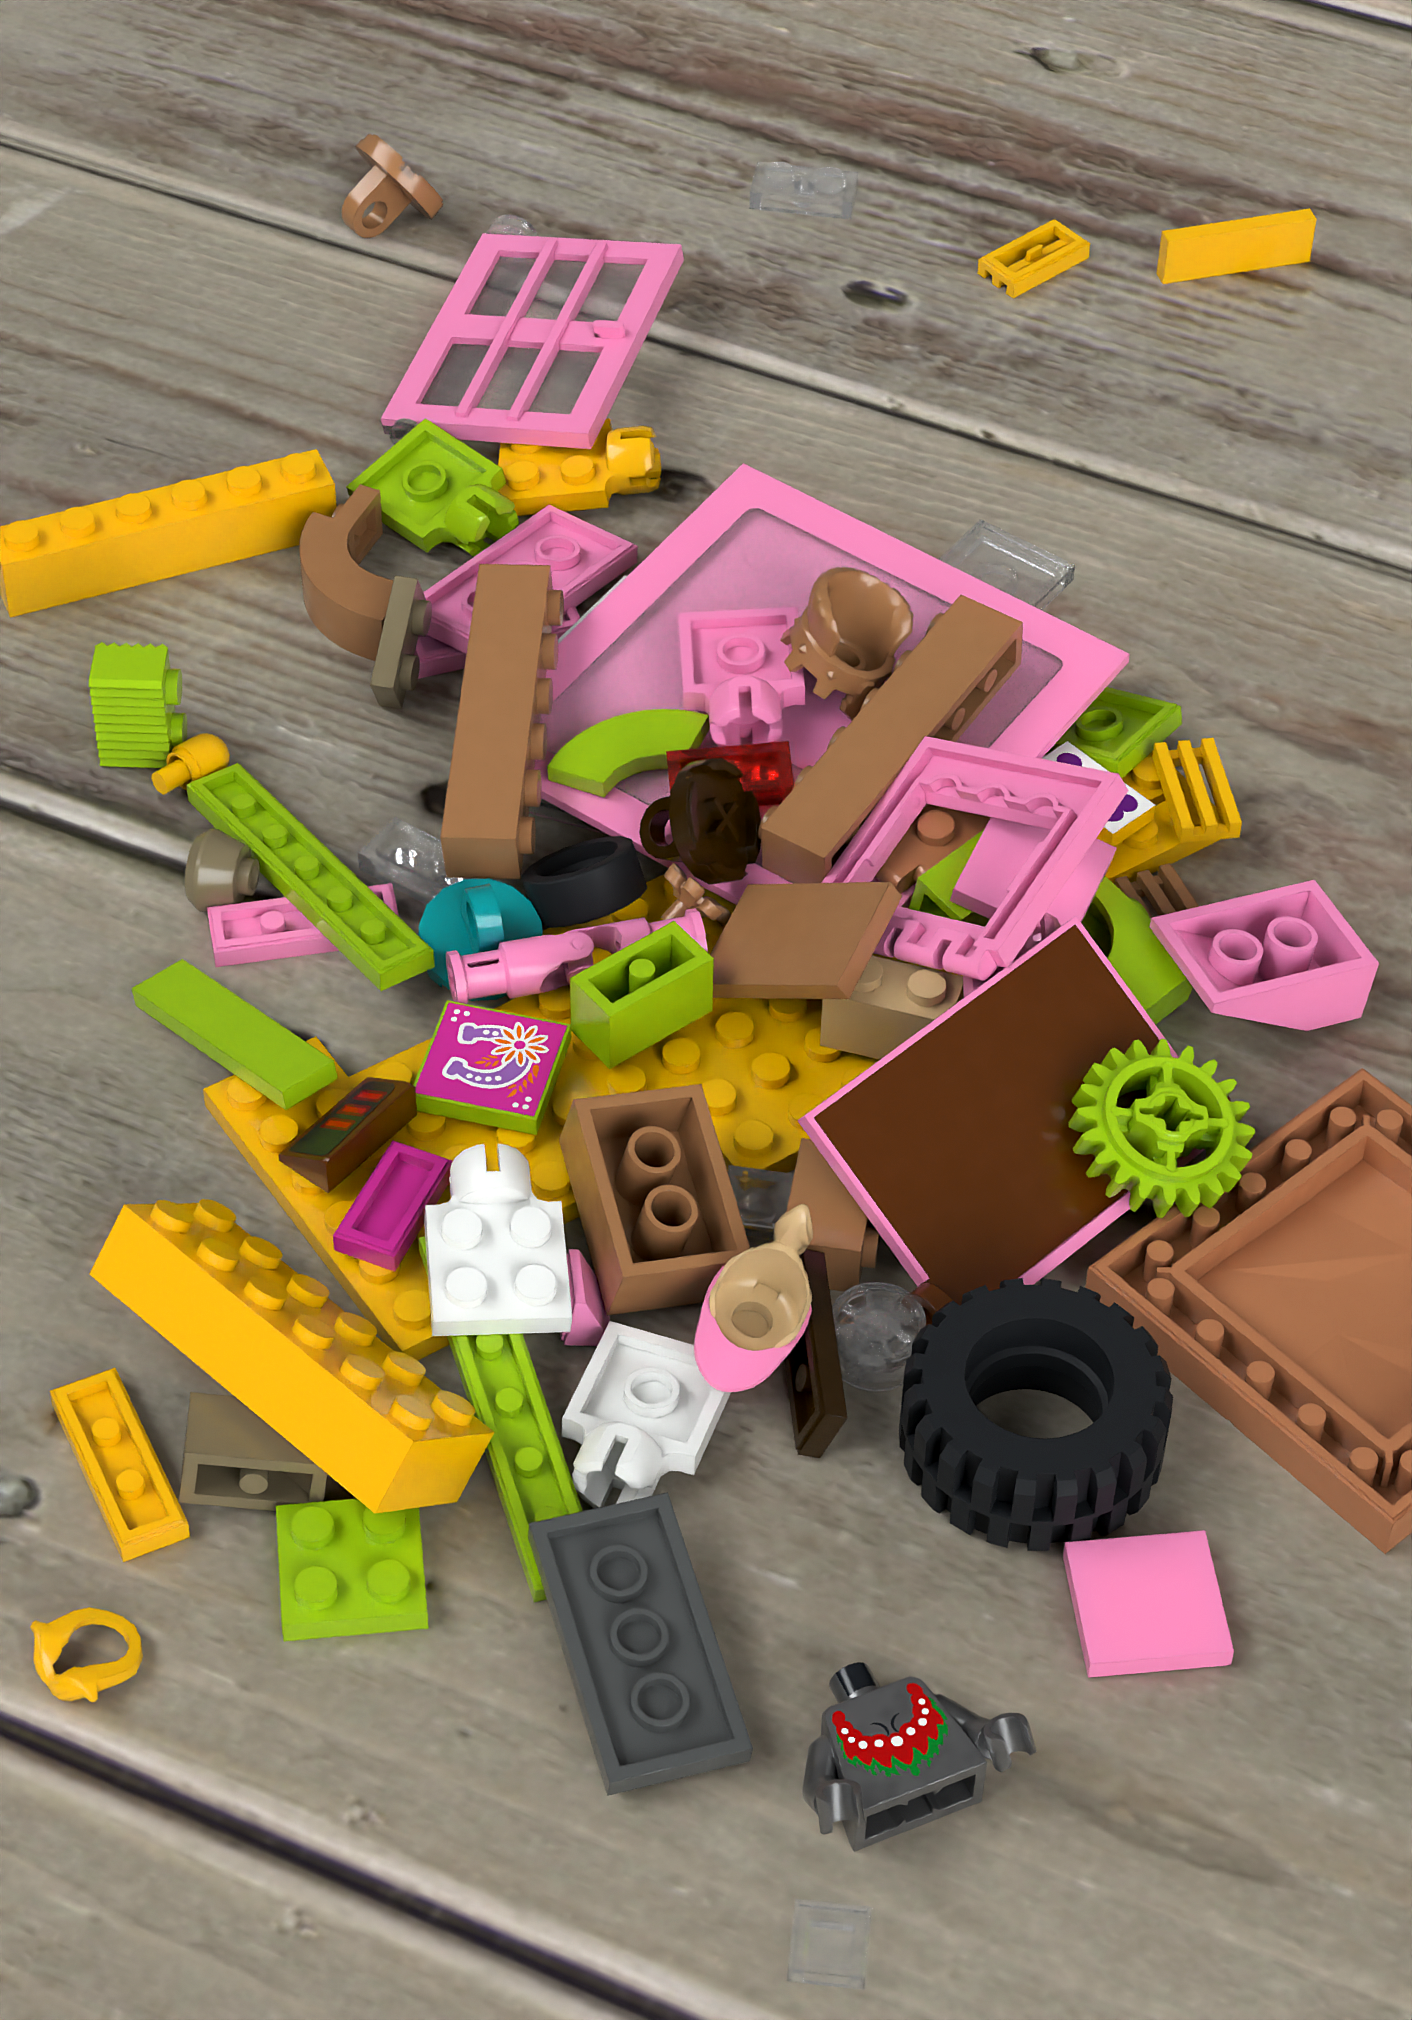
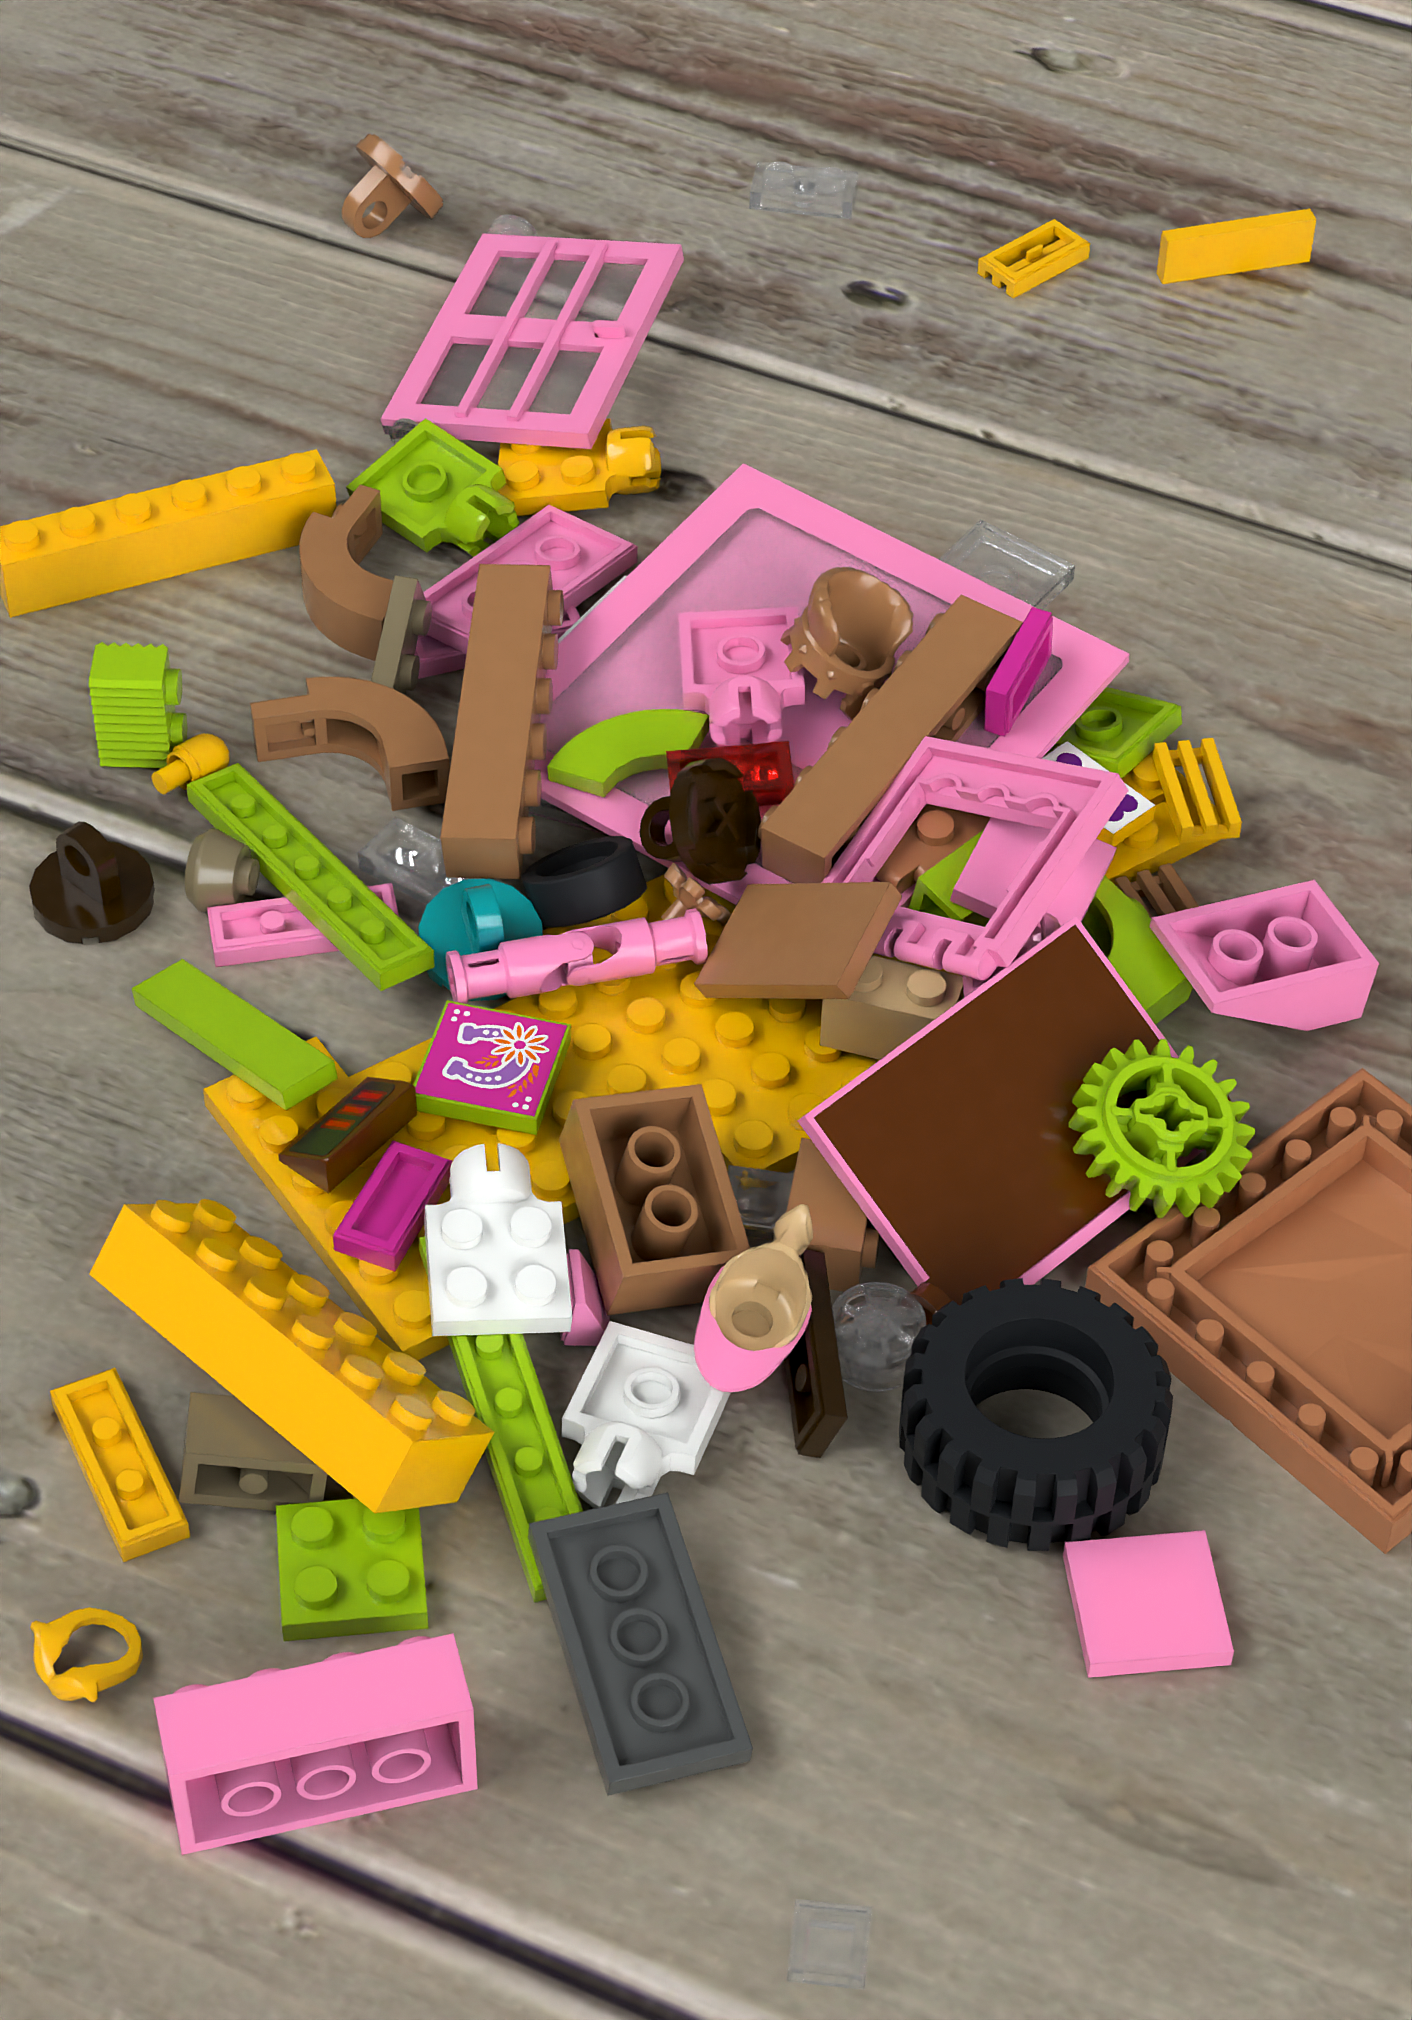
(91, 887): none -> dark brown tile
(317, 1742): none -> bright pink brick
(361, 722): none -> medium nougat arch
(641, 994): lime brick -> none
(901, 1756): flat silver torso -> none
(1018, 672): none -> dark pink tile

